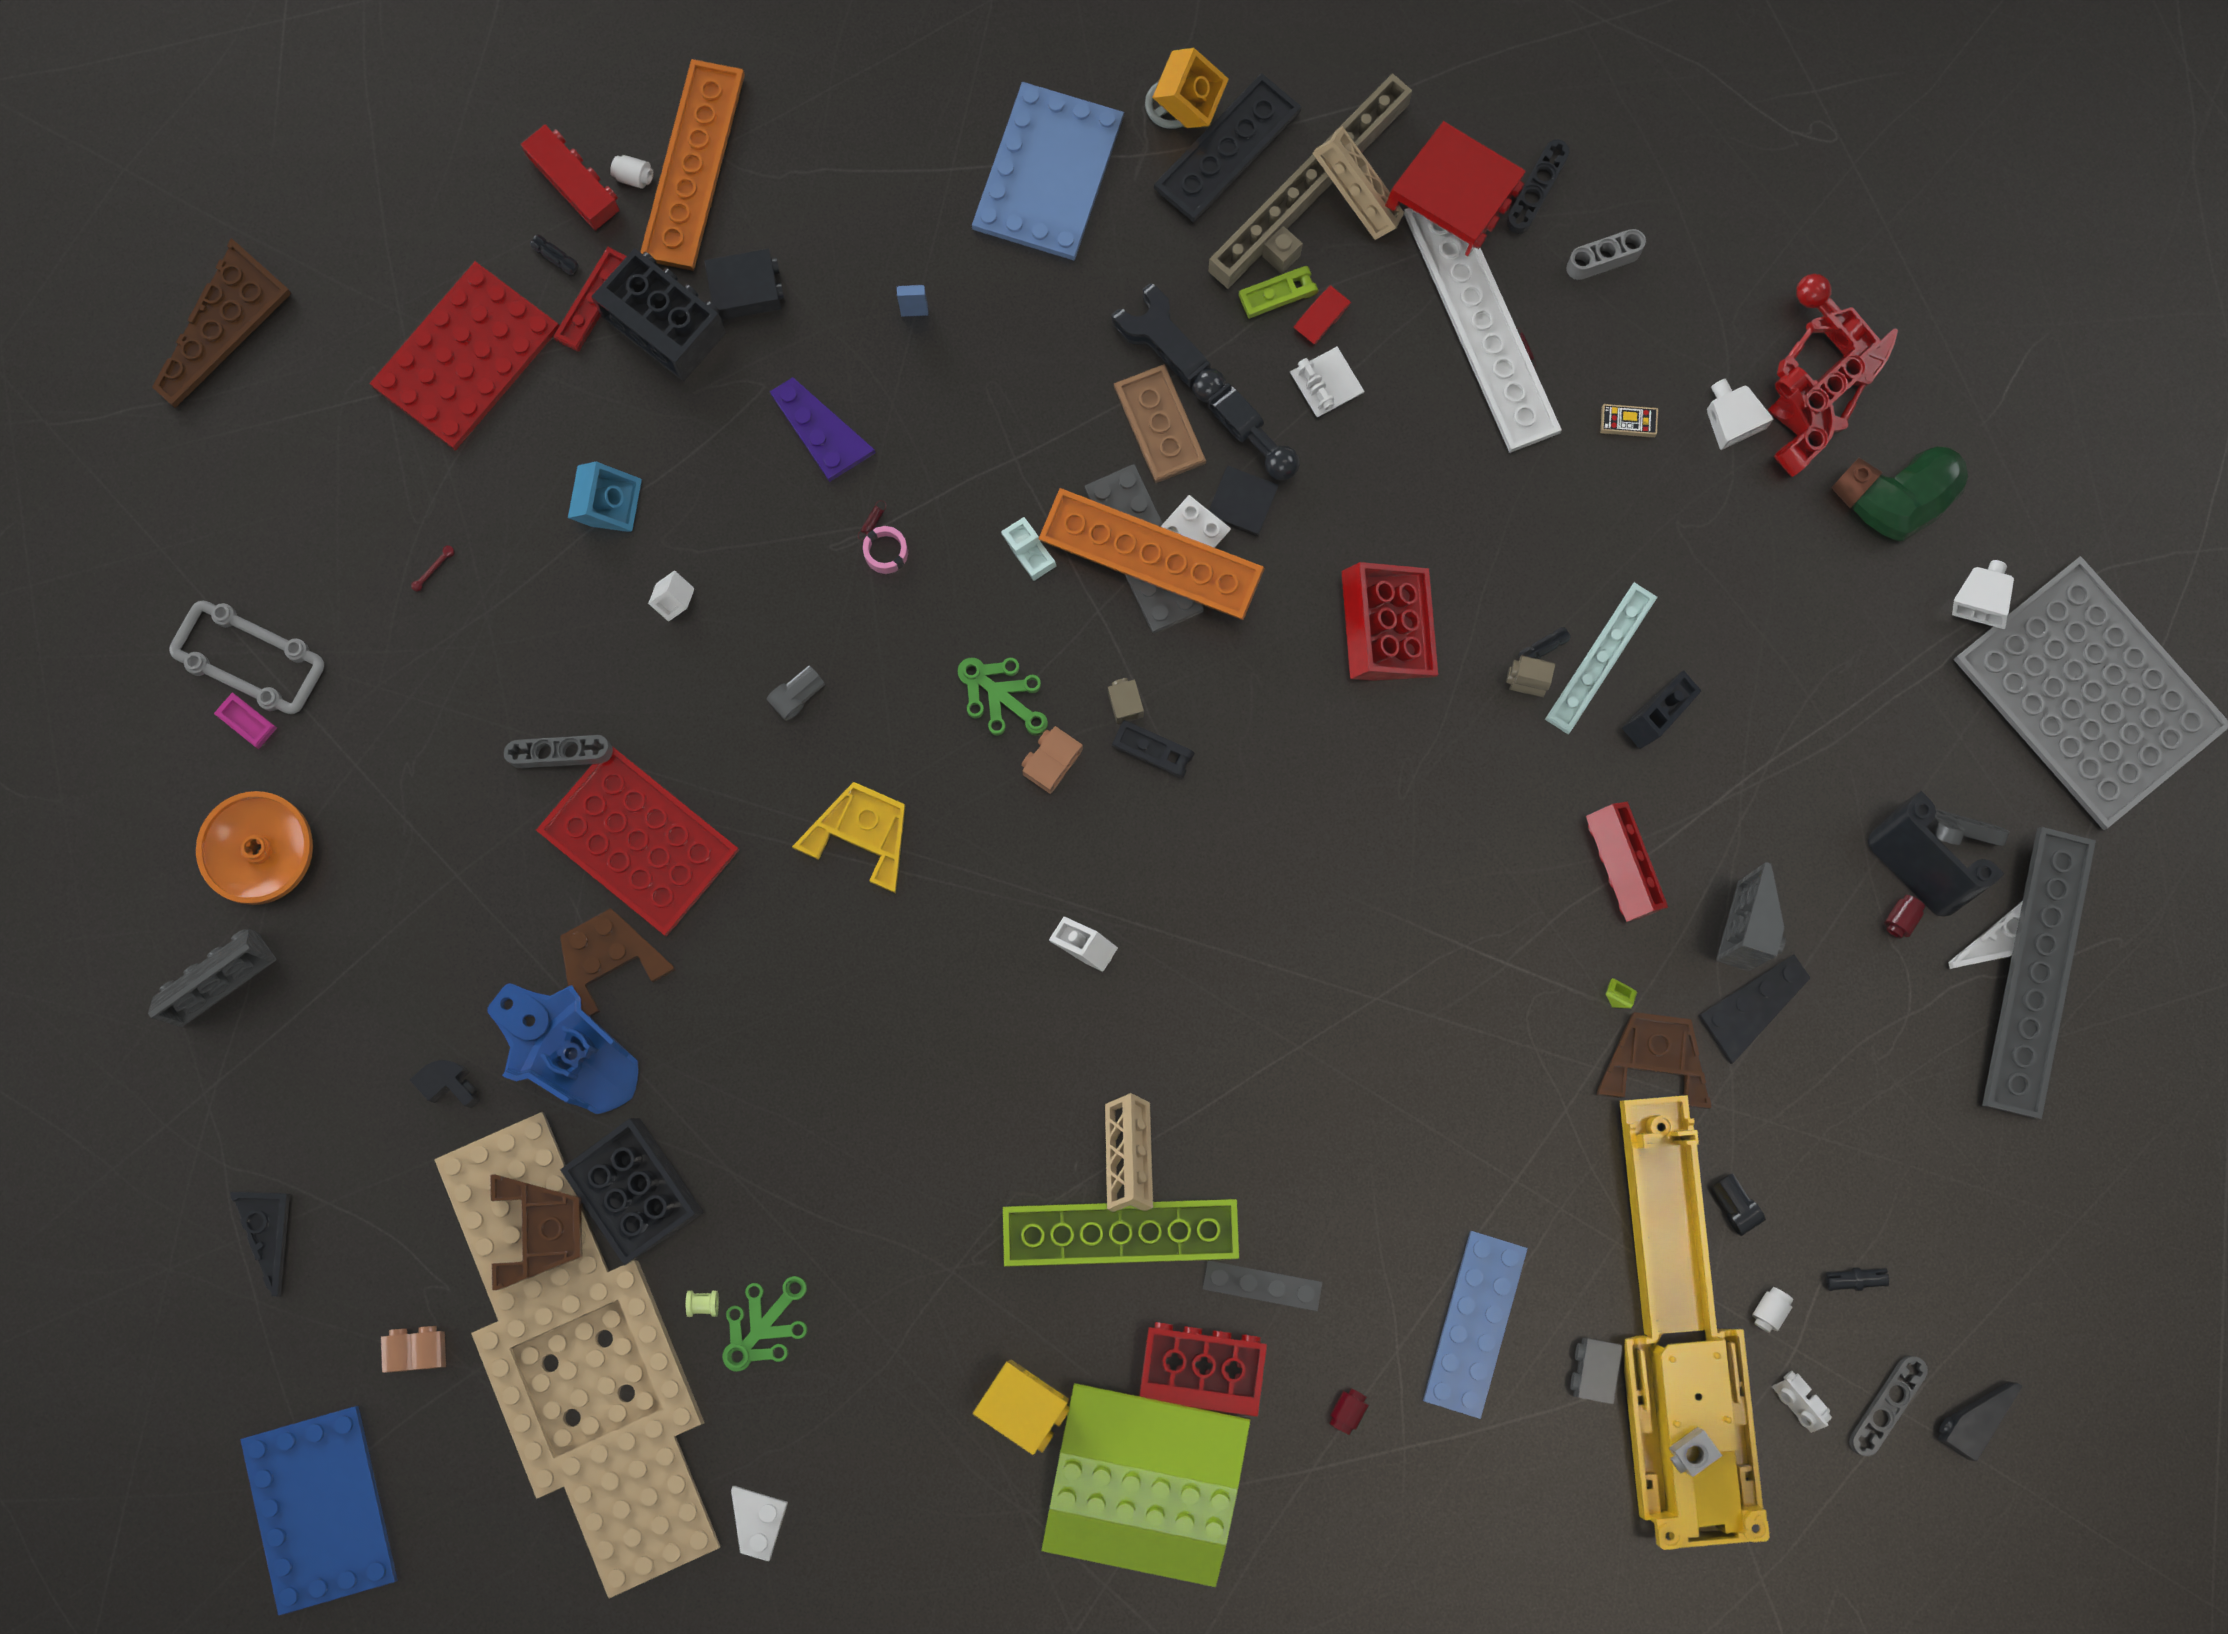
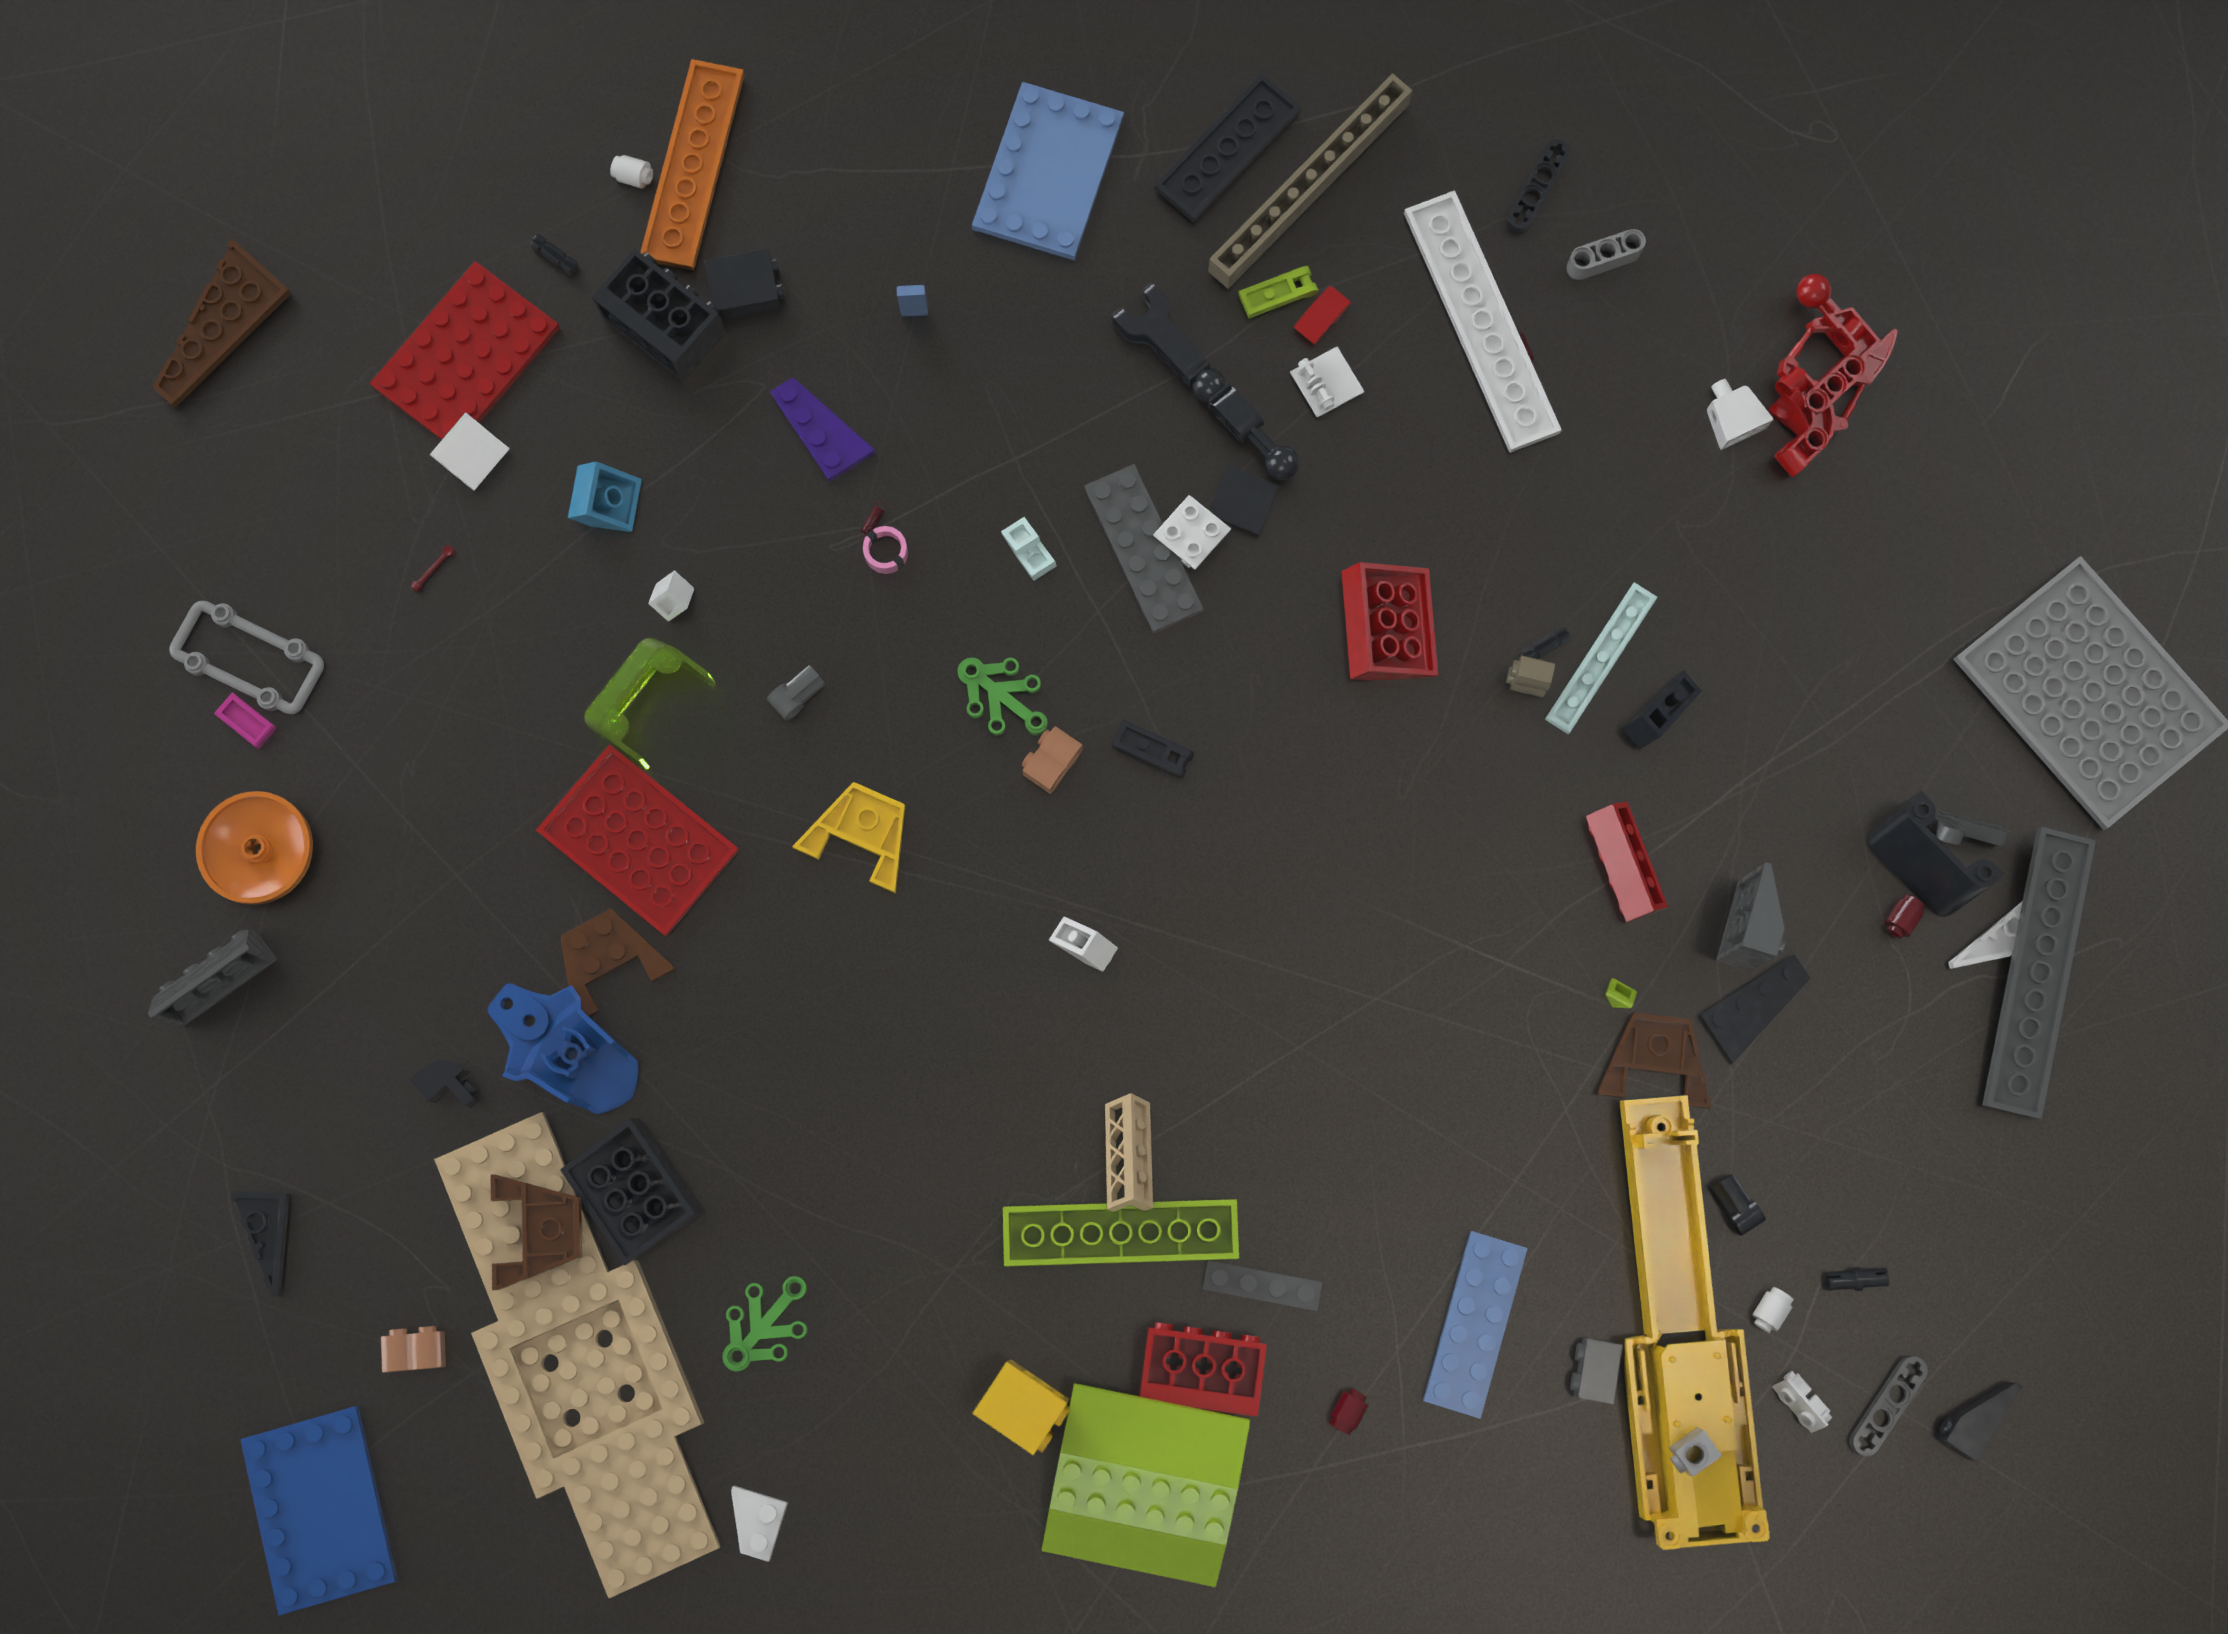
(469, 451): none -> white tile
(558, 749): dark grey beam -> none
(570, 177): red brick -> none
(583, 312): red tile -> none
(605, 712): none -> clear neon green windscreen
(702, 1303): yellowish green bush -> none
(1125, 700): dark tan brick -> none
(1151, 553): orange plate -> none
(1159, 423): medium nougat tile -> none
(1187, 90): light orange piece -> none
(1282, 250): dark tan brick -> none
(1358, 183): tan fence -> none
(1458, 185): red panel -> none
(1629, 420): tile -> none
(1910, 499): dark green piece -> none
(1985, 595): white torso -> none

